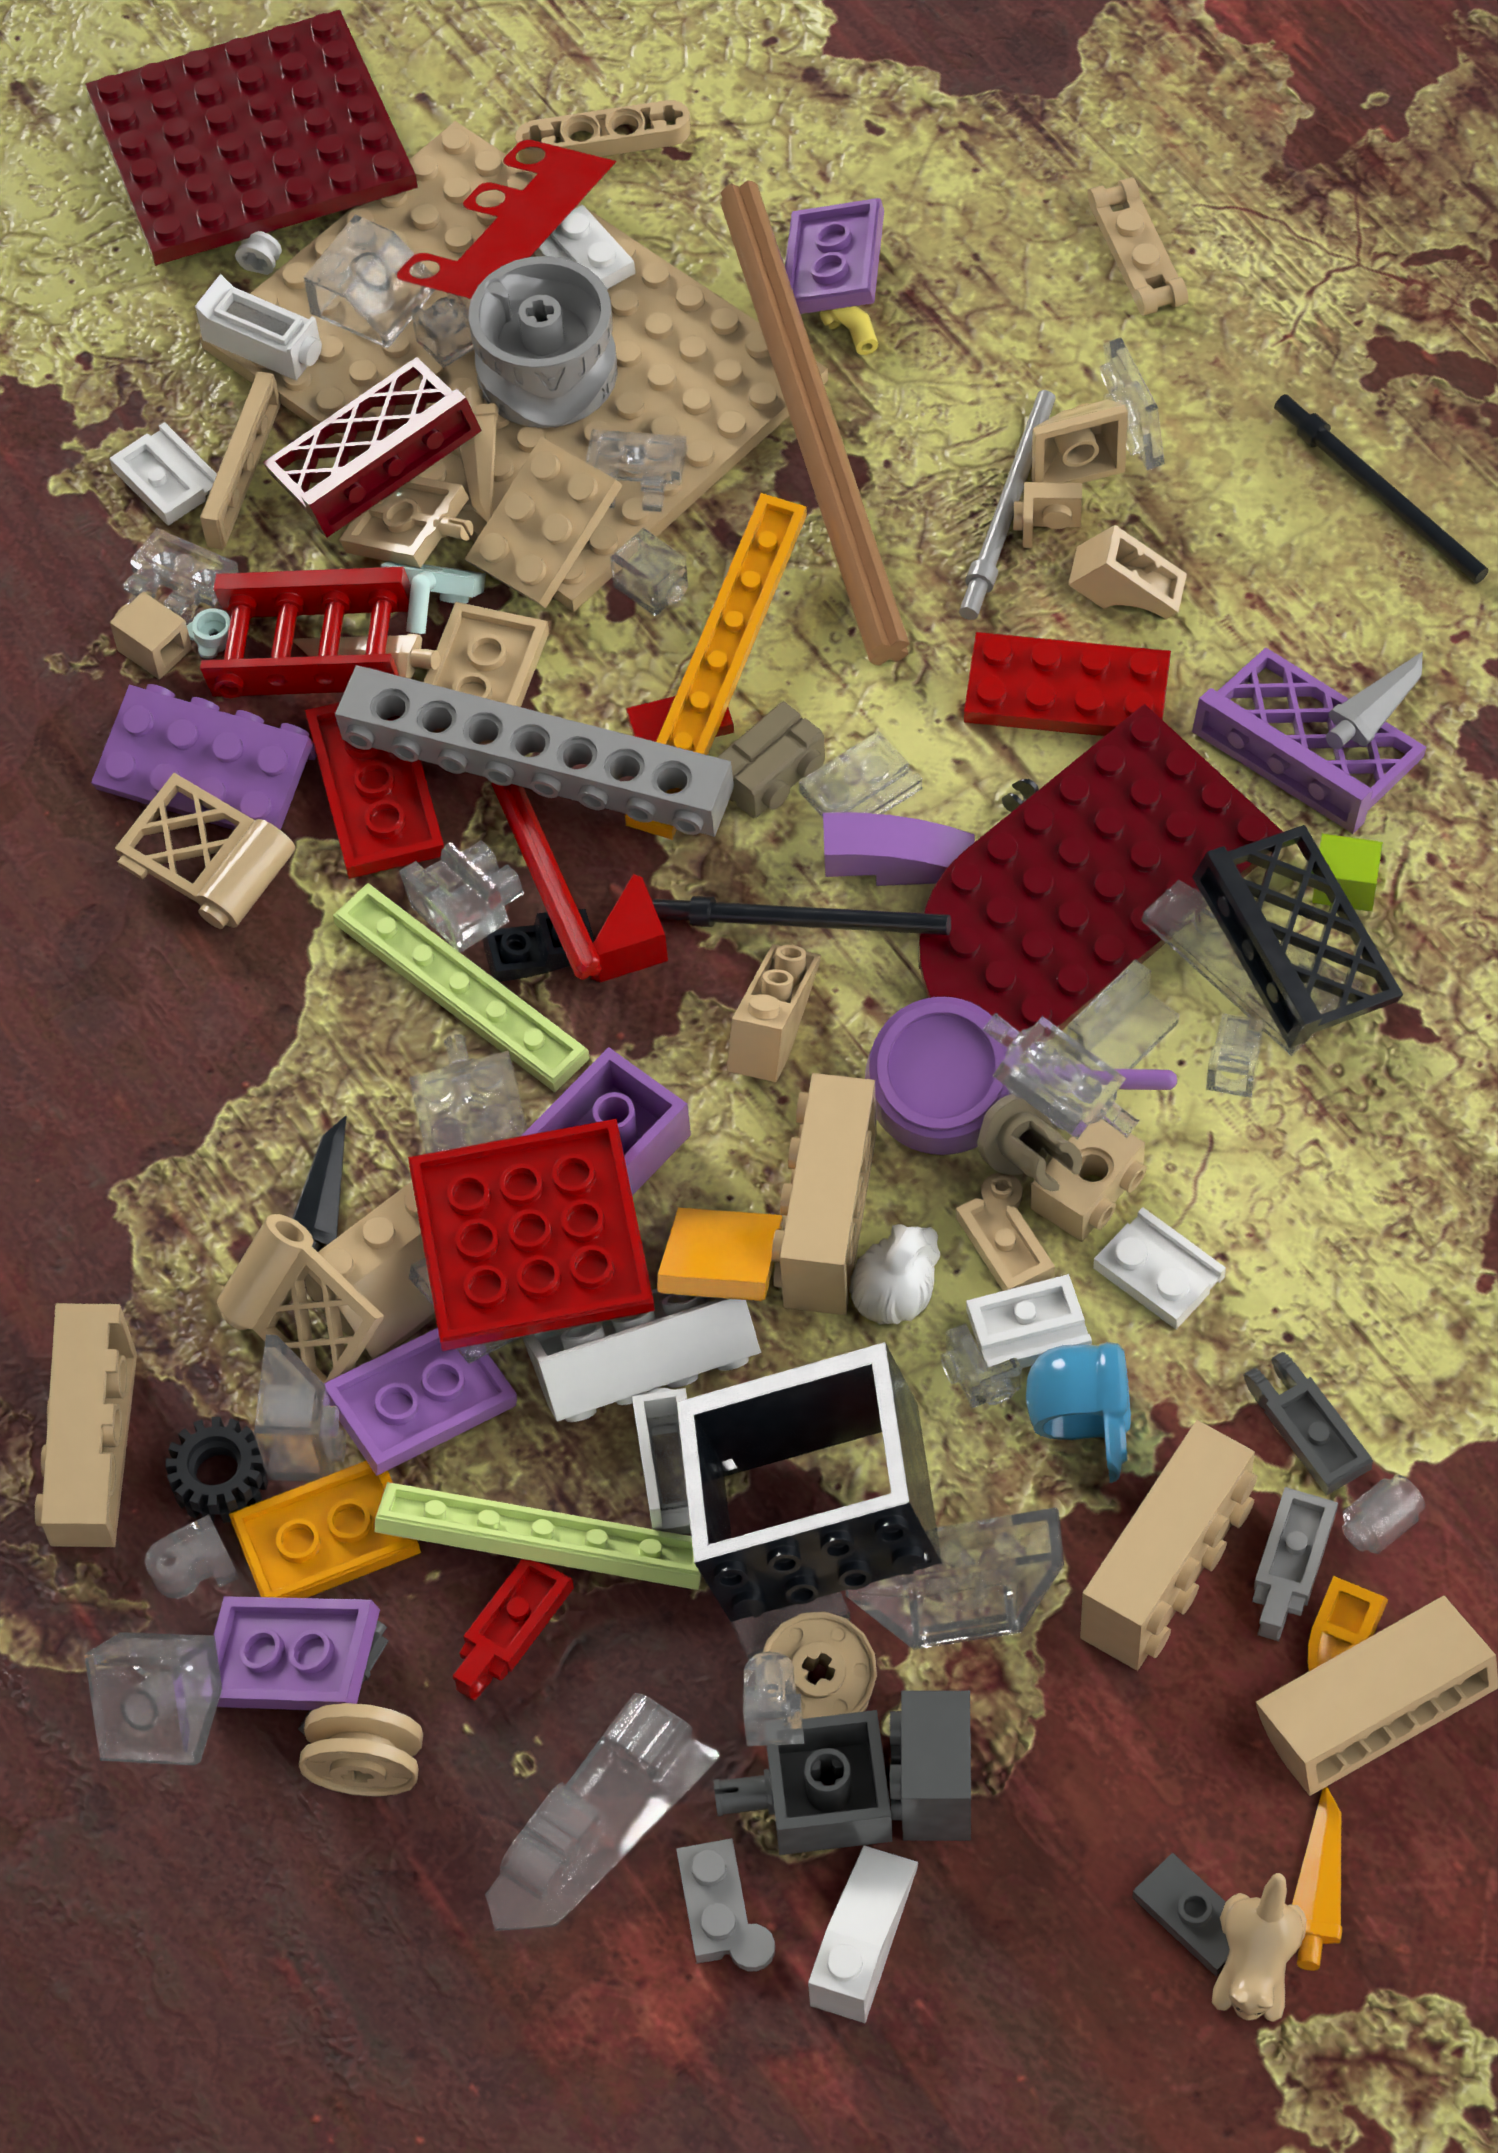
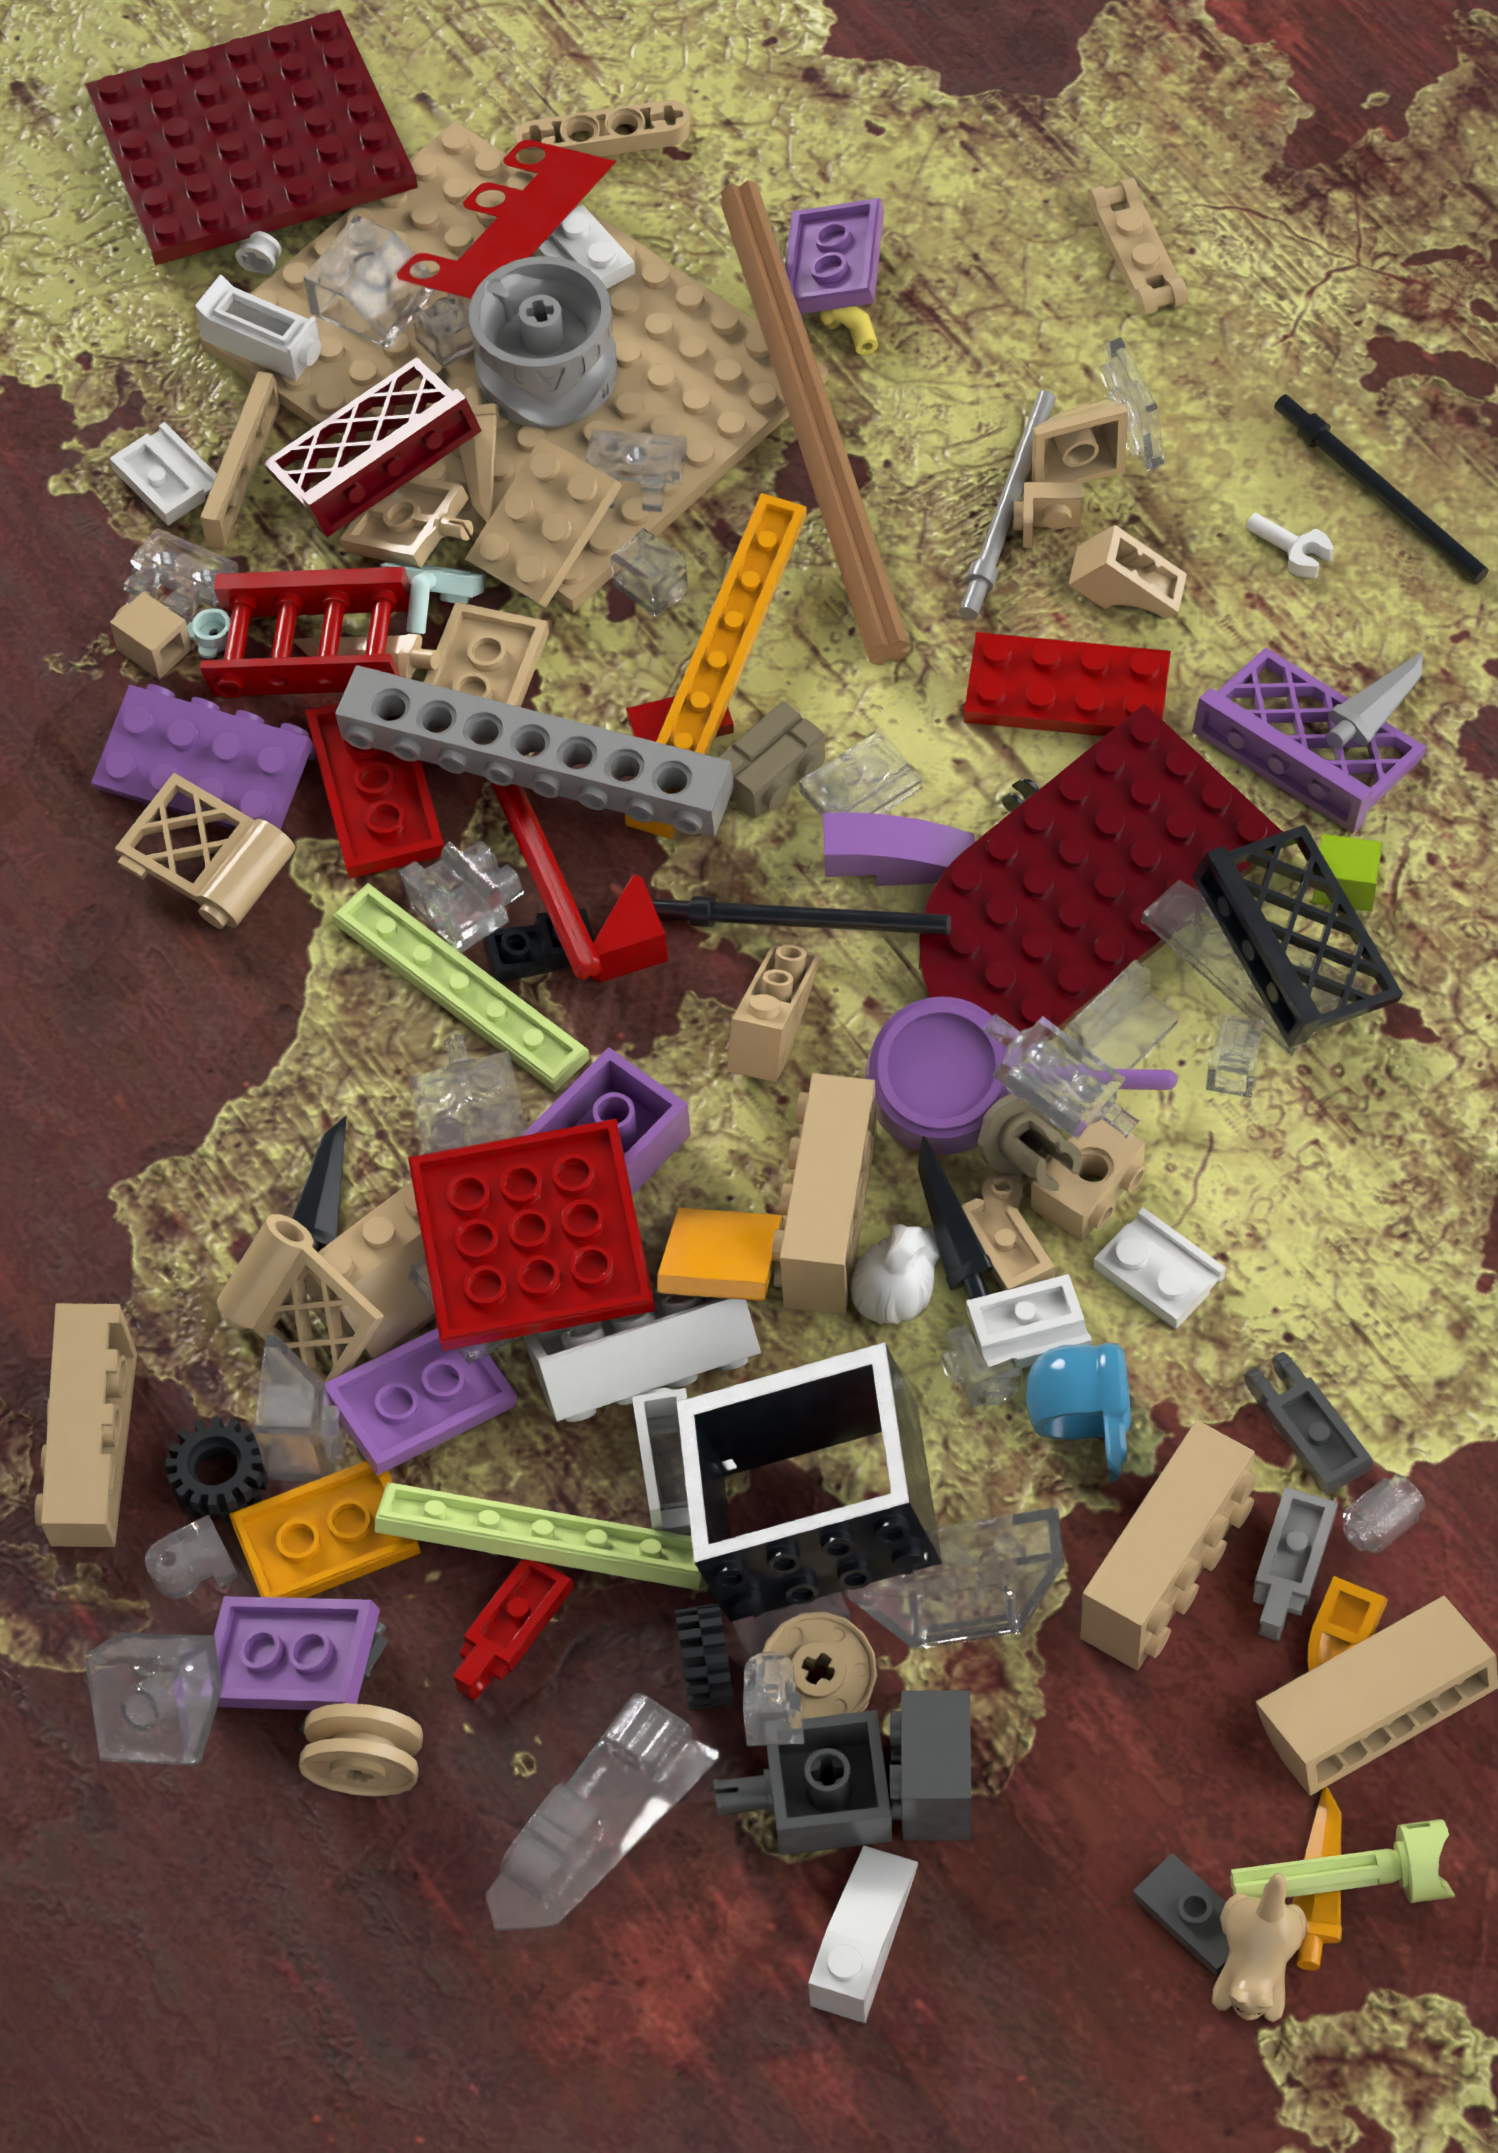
(704, 1656): none -> black tyre
(718, 1908): light grey hinge -> none
(957, 1241): none -> black bar
(1296, 546): none -> white bar
(1411, 1862): none -> yellowish green piece

